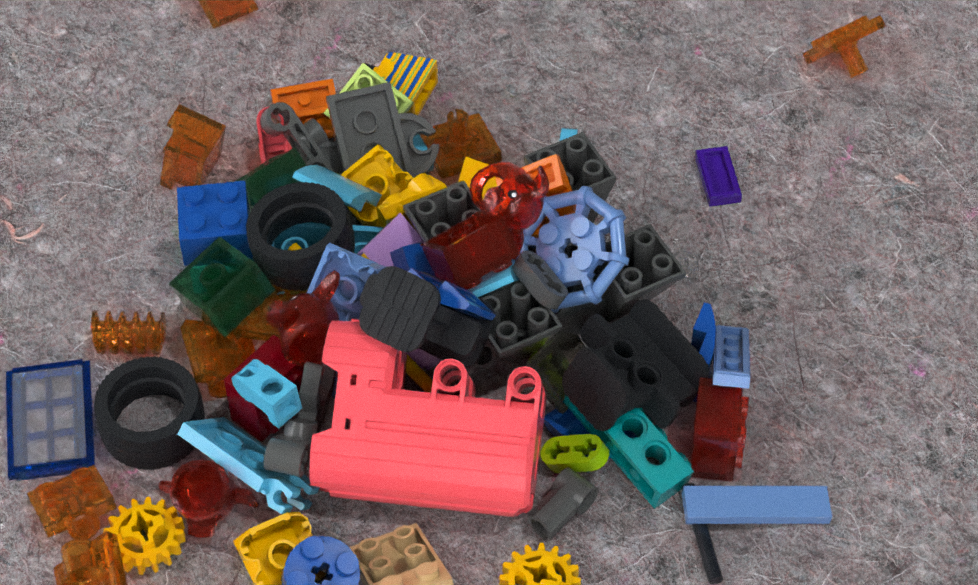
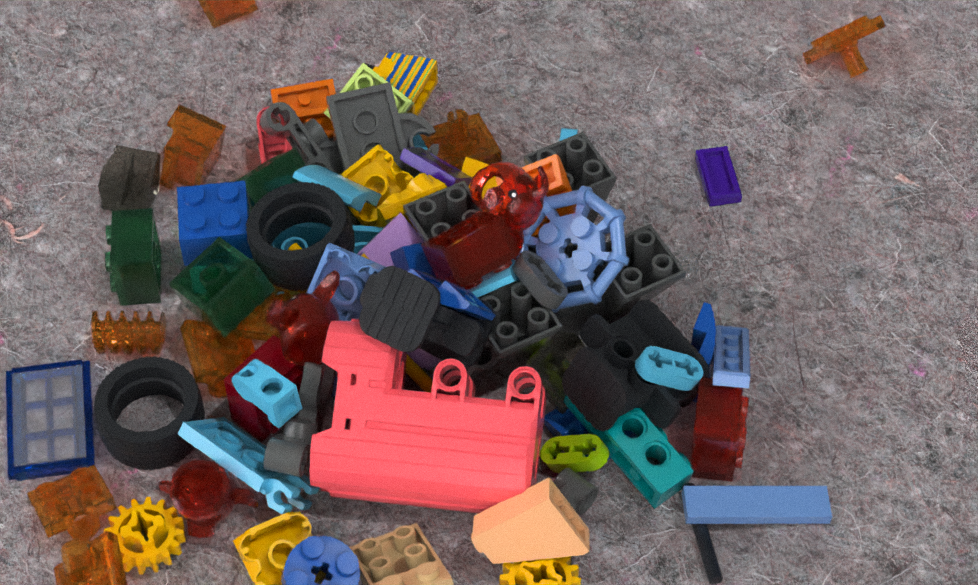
(129, 179): none -> clear smoke slope
(134, 257): none -> clear green brick
(434, 166): none -> dark purple tile
(530, 527): none -> light nougat slope
(669, 368): none -> medium azure beam

